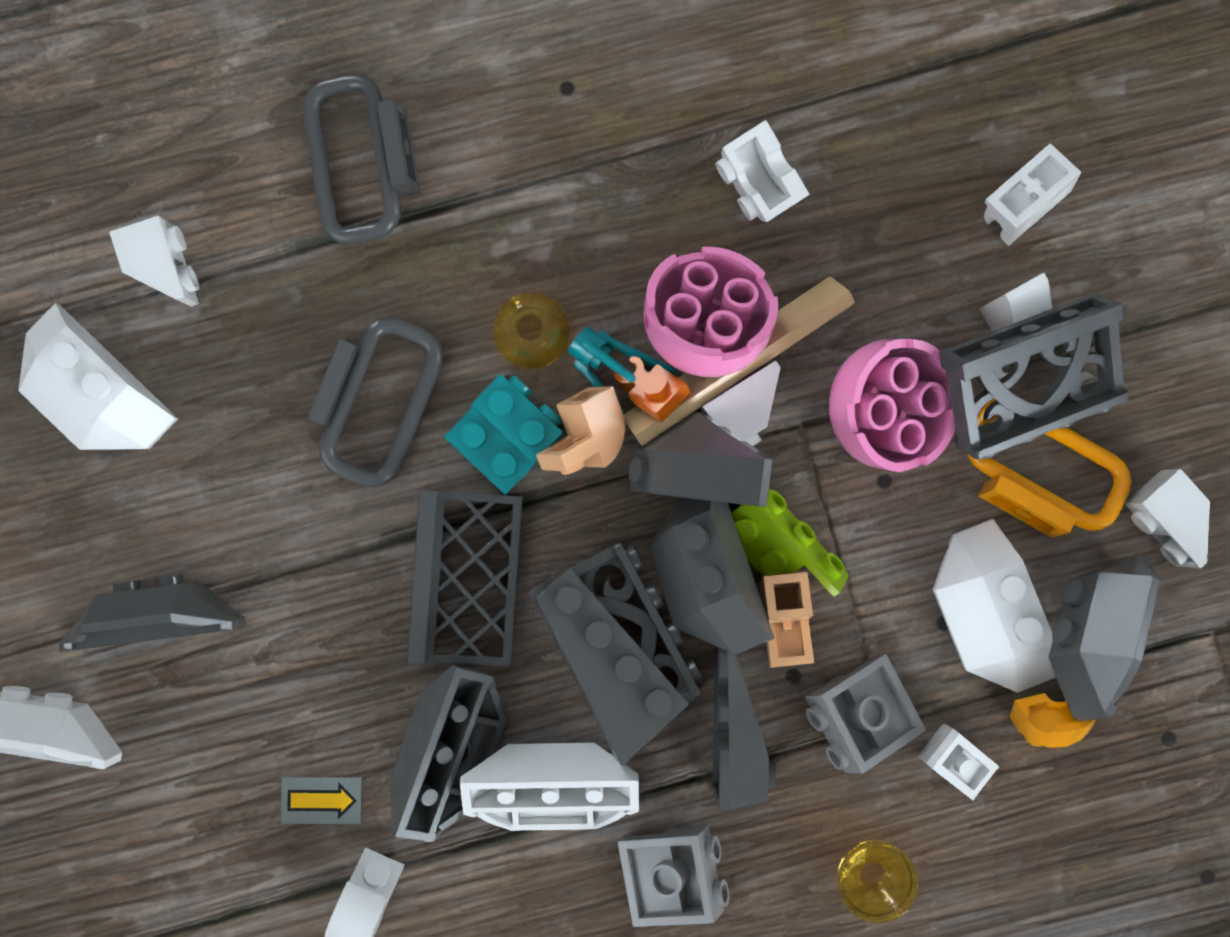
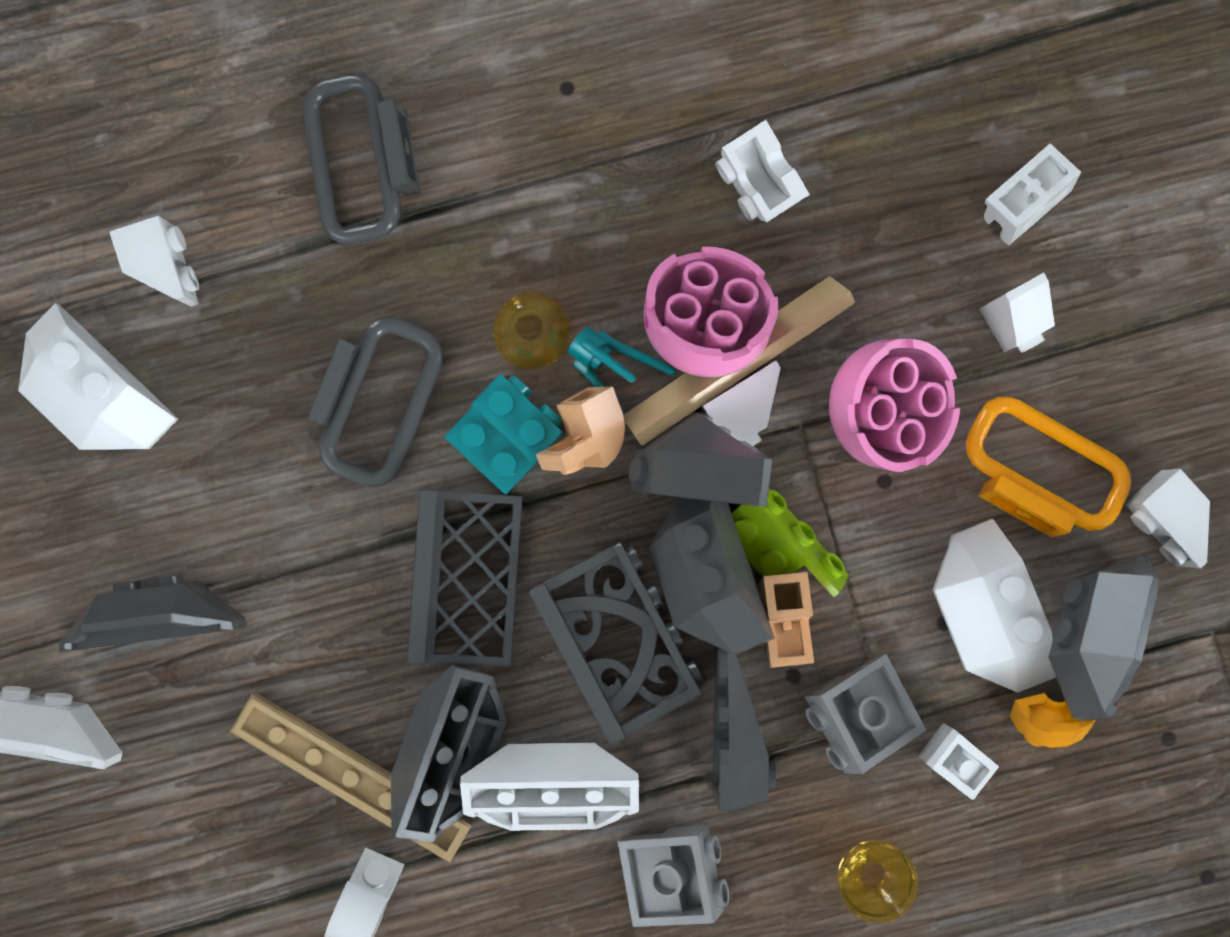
(321, 800): light grey sticker -> none
(331, 766): none -> tan tile
(614, 674): dark grey wedge -> none
(654, 391): orange plate -> none
(1062, 401): dark grey fence -> none

